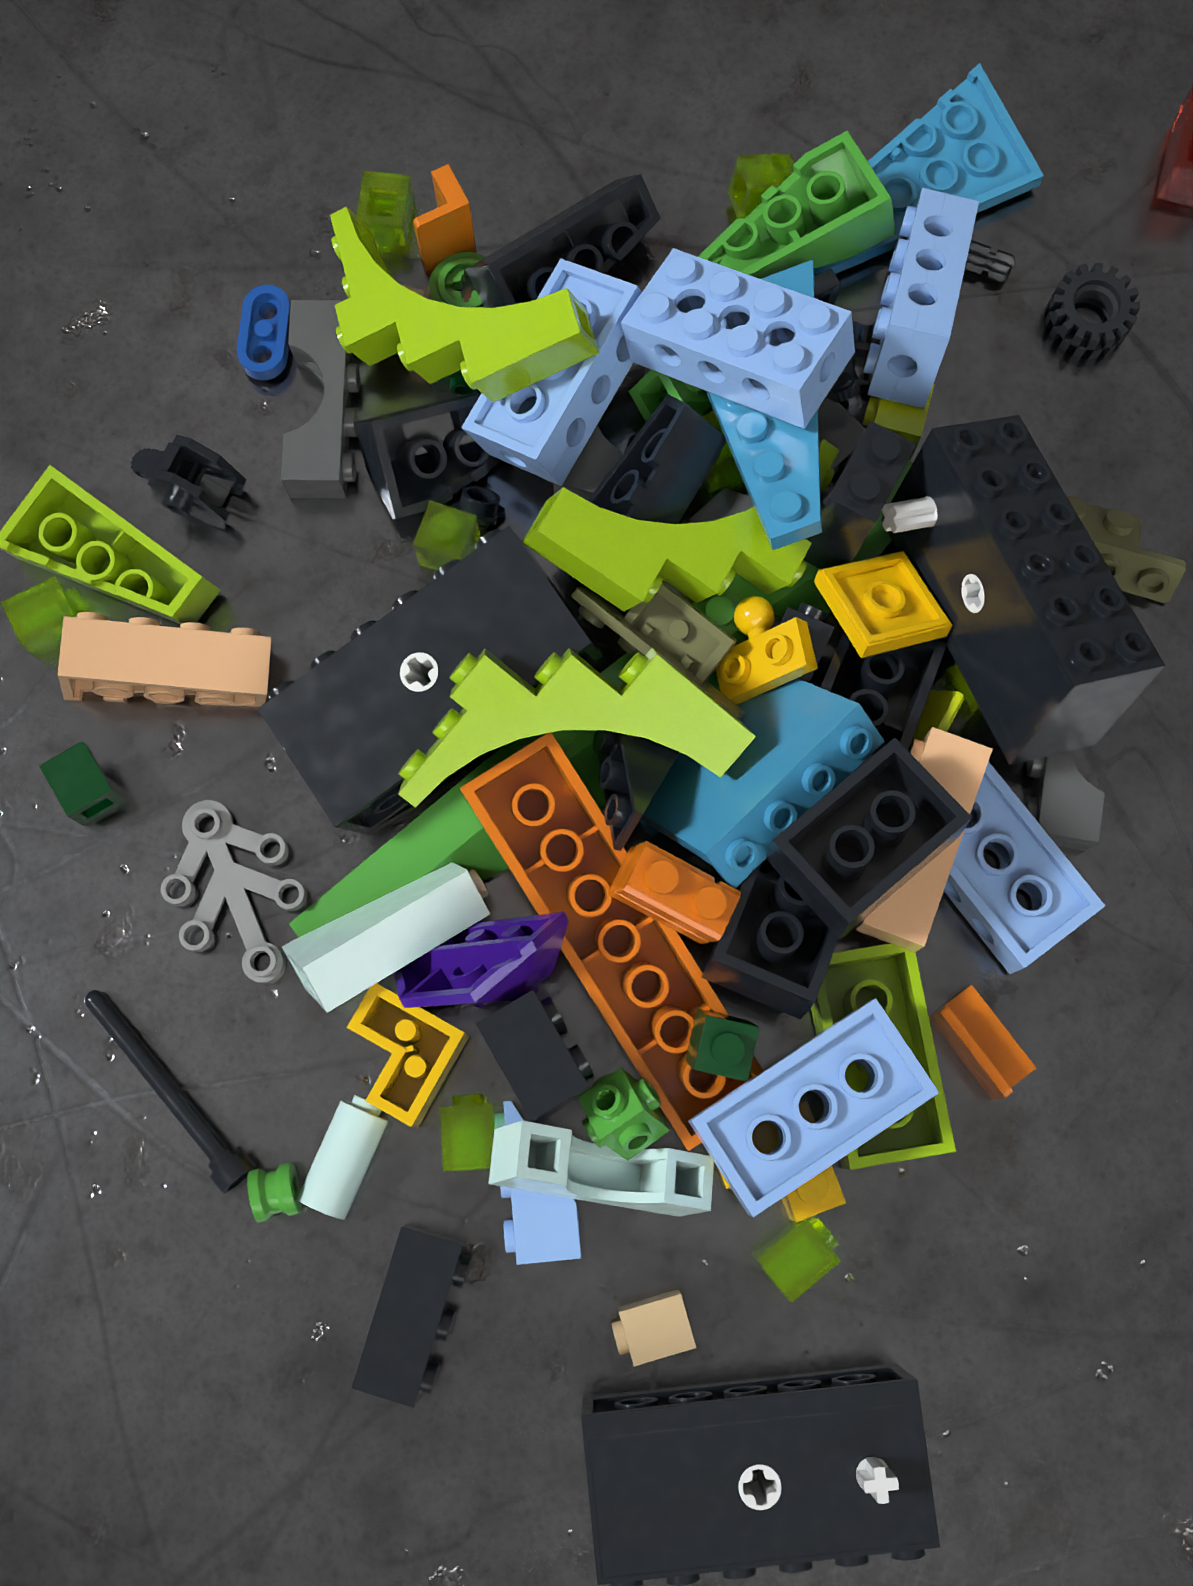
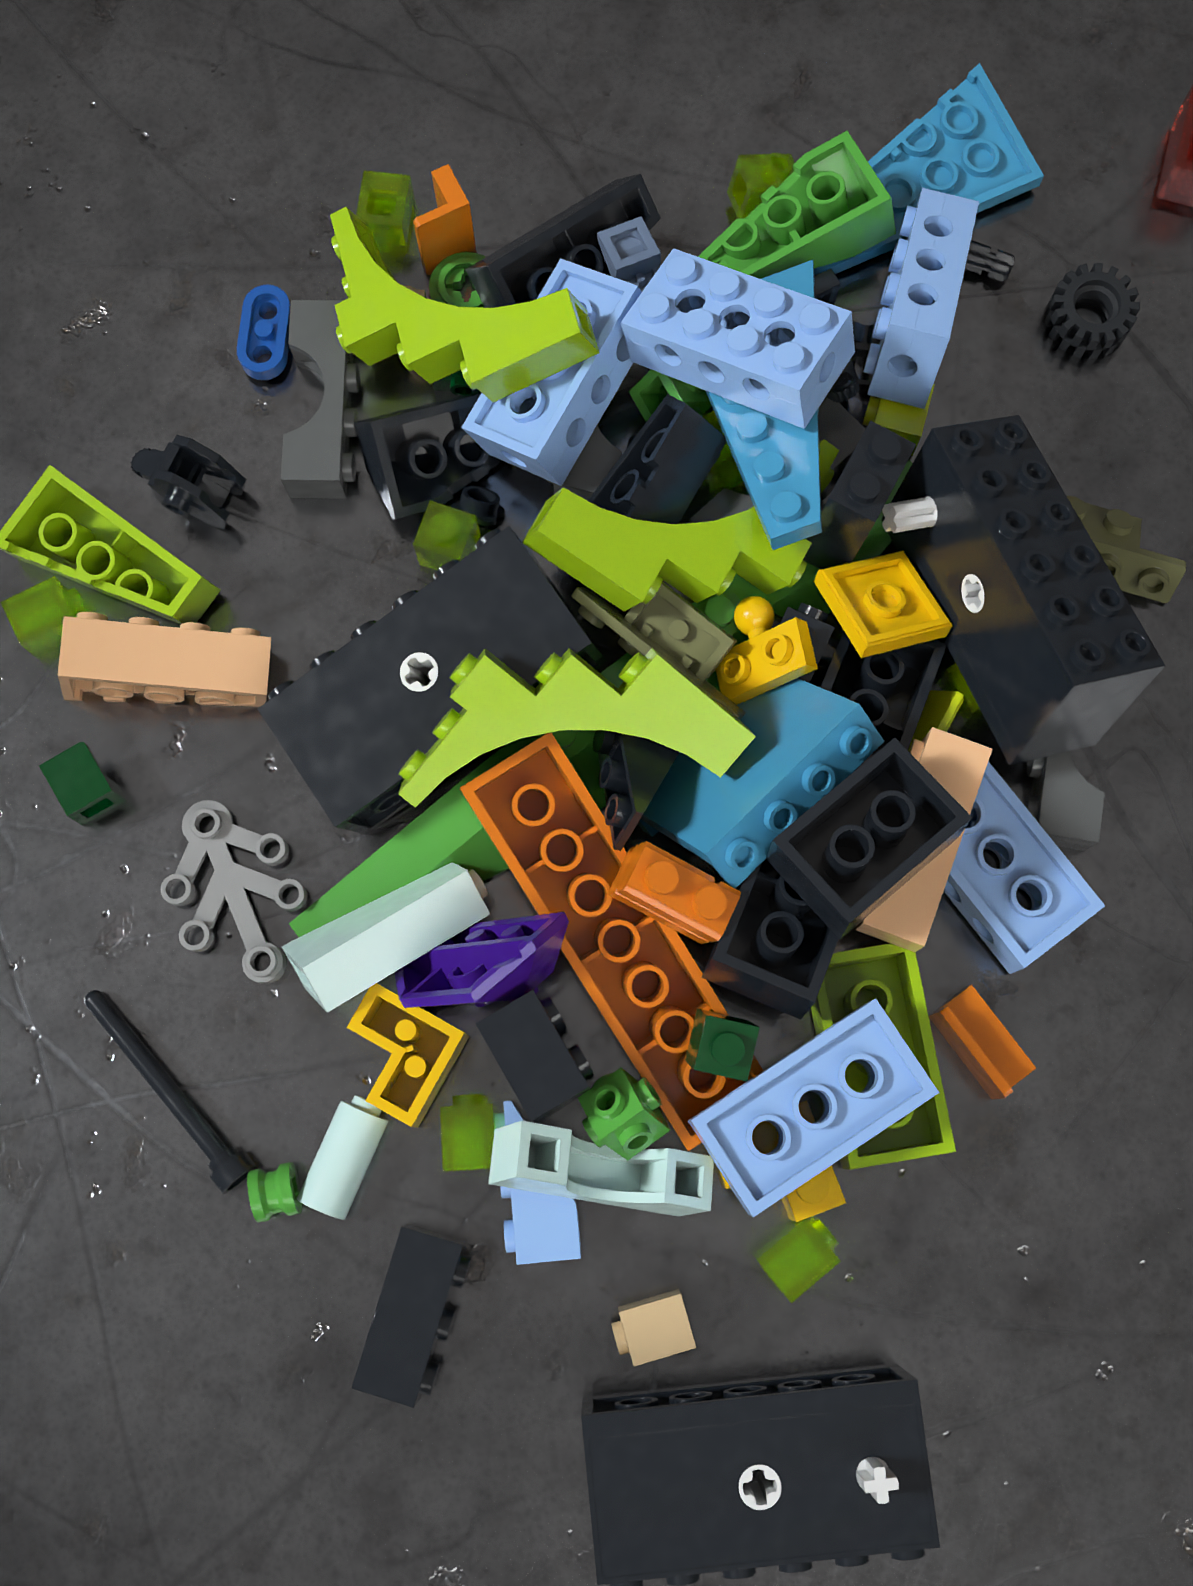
(630, 252): none -> sand blue slope

